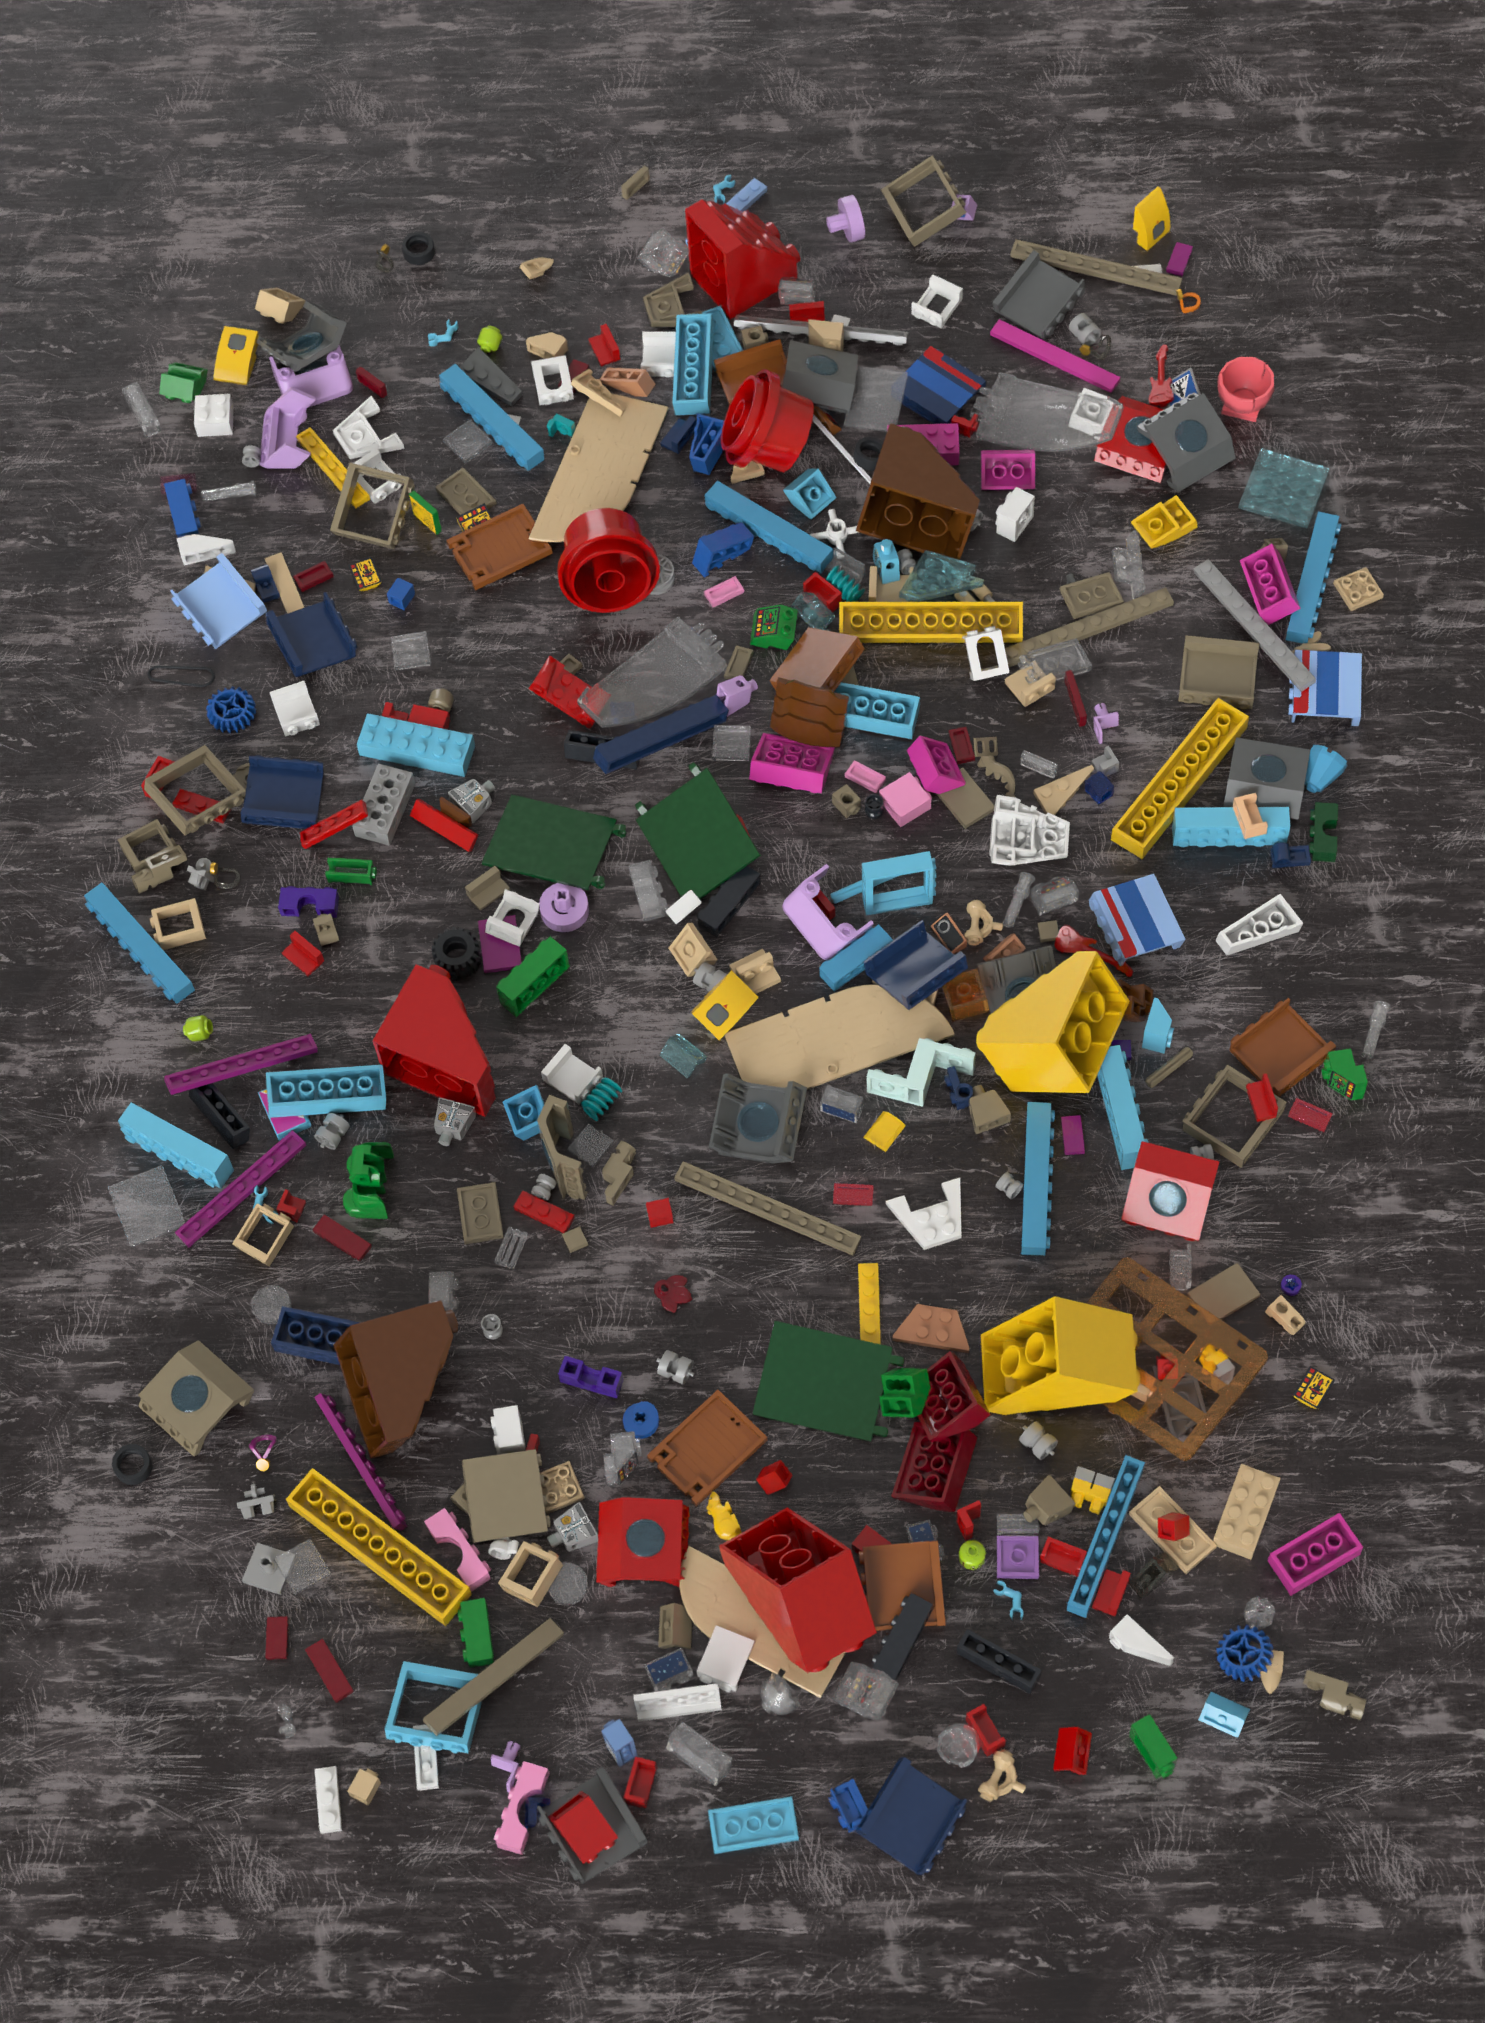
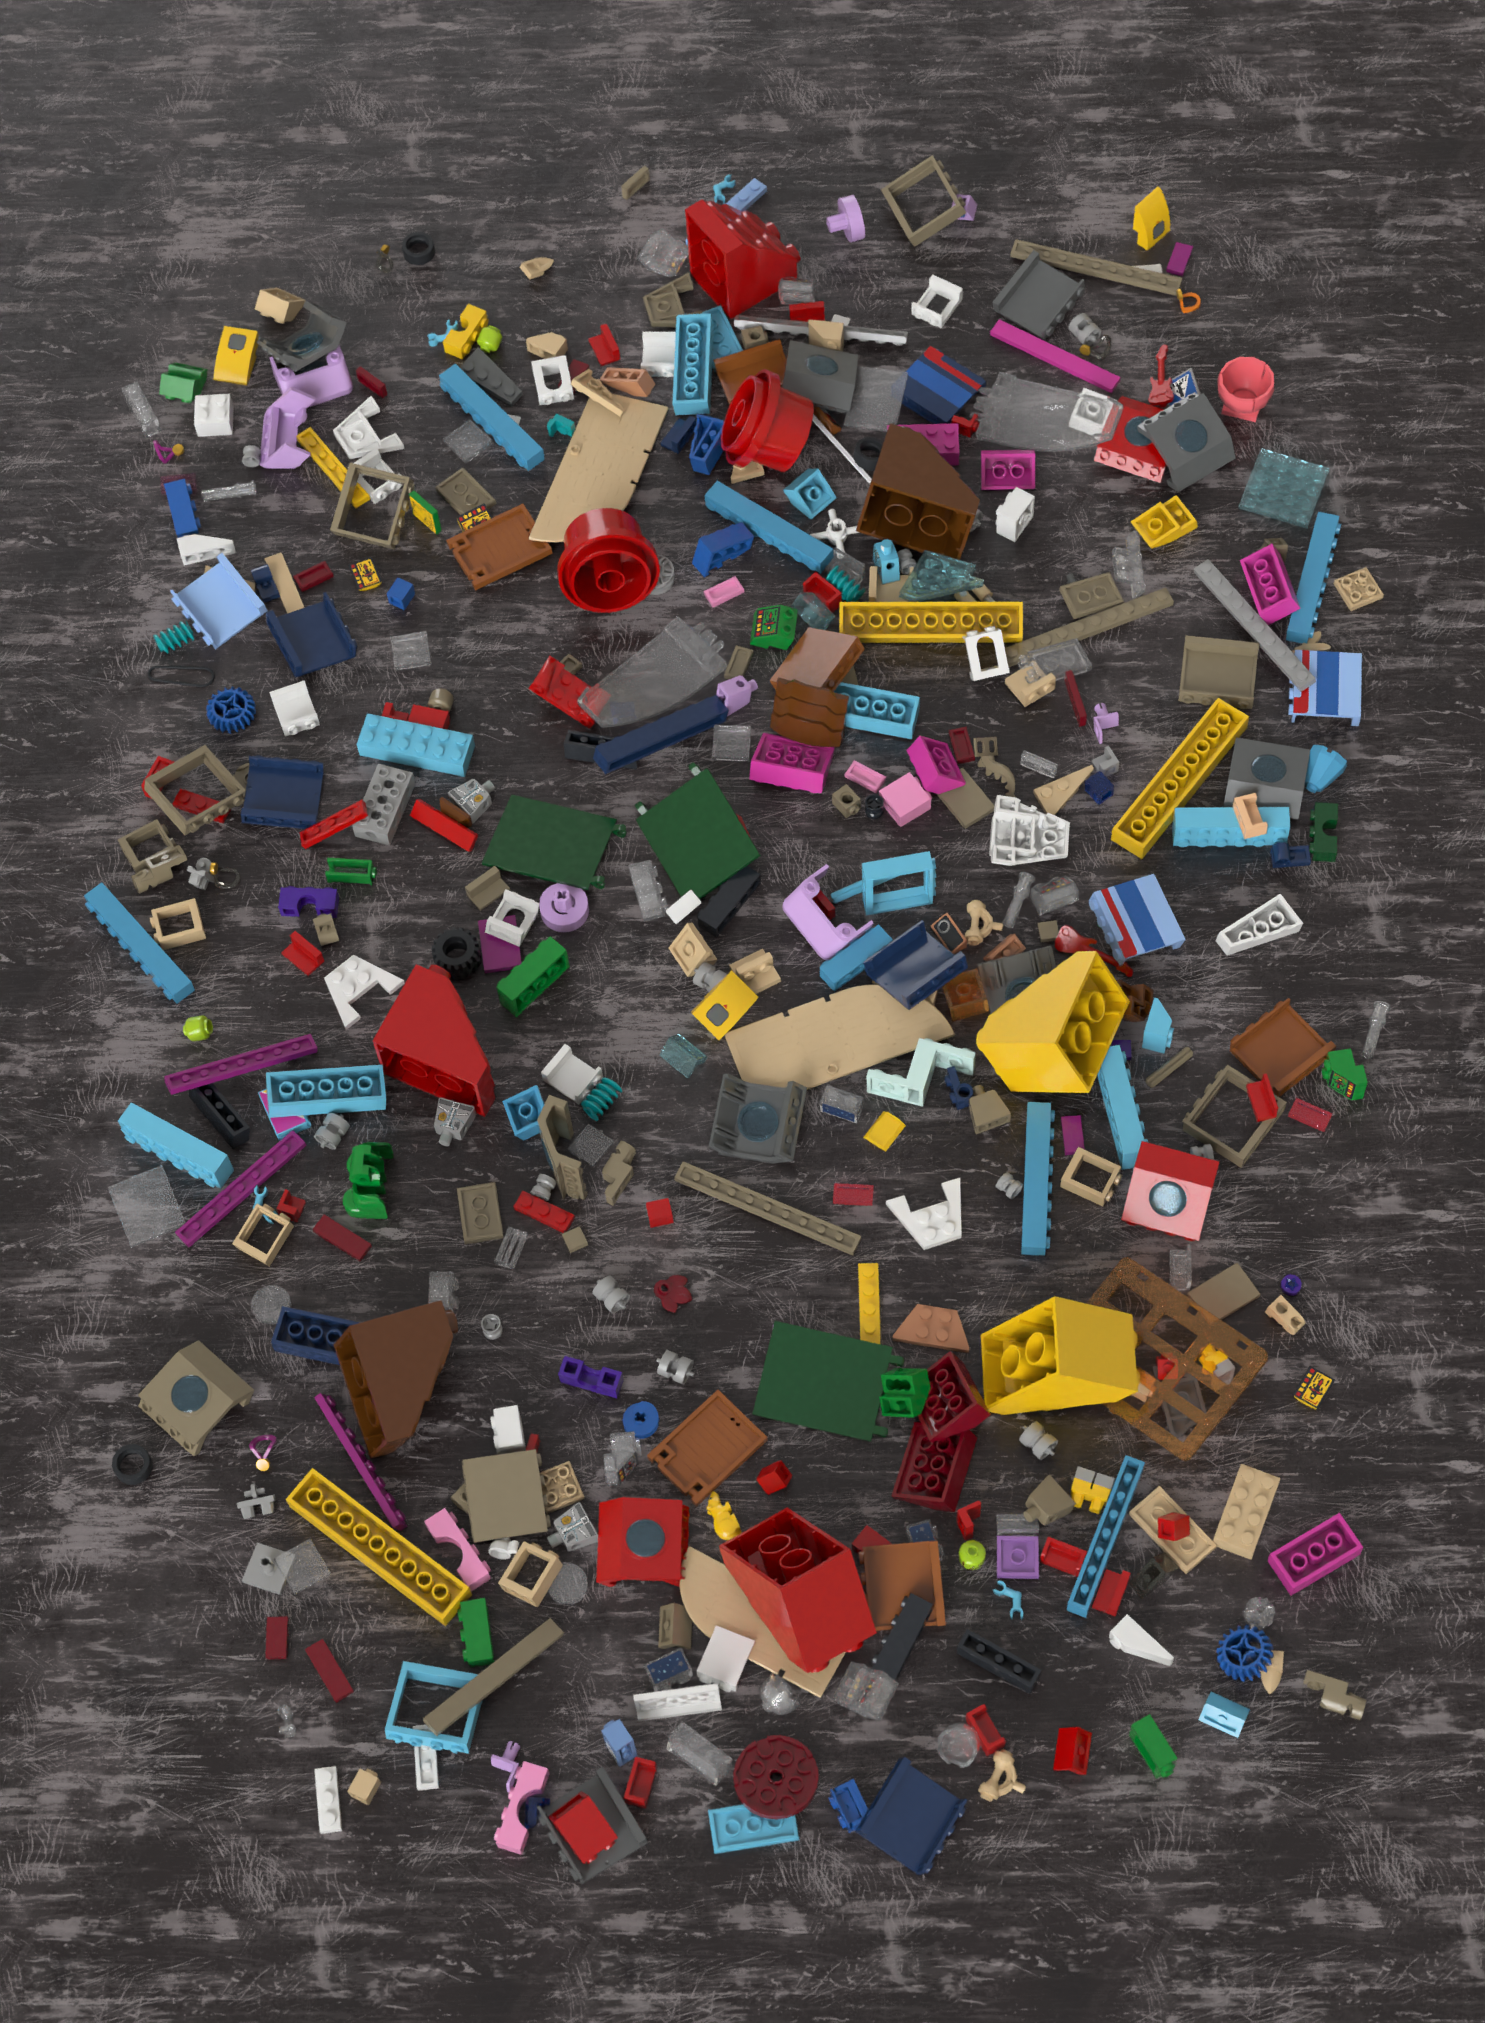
(174, 637): none -> teal piece
(176, 450): none -> magenta piece
(352, 981): none -> white wing
(460, 342): none -> yellow arch
(613, 1297): none -> light grey wheel
(781, 1797): none -> dark red plate
(1084, 1191): none -> tan window

